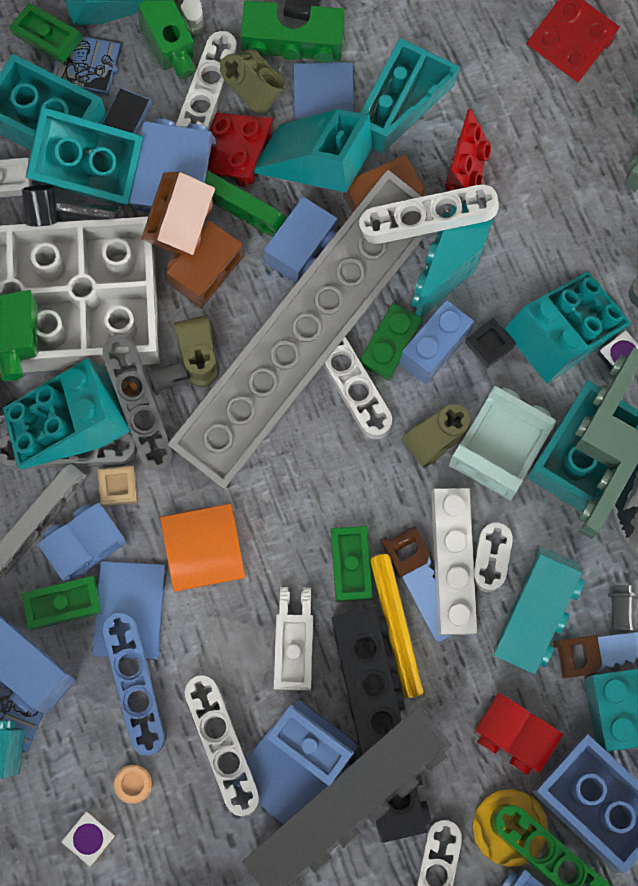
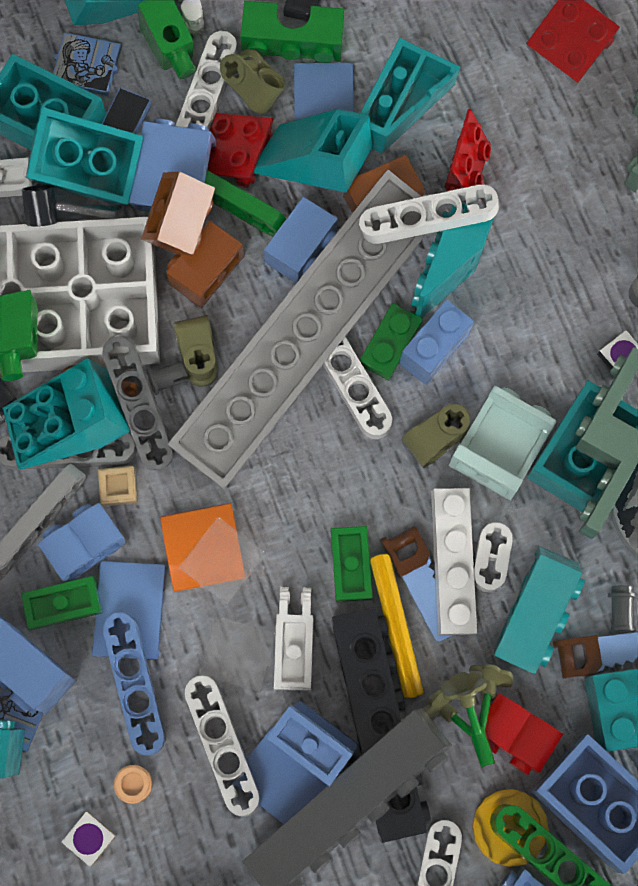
(46, 33): green plate -> none
(222, 560): none -> clear piece
(465, 686): none -> olive plant
(490, 343): black plate -> none
(566, 326): teal slope -> none

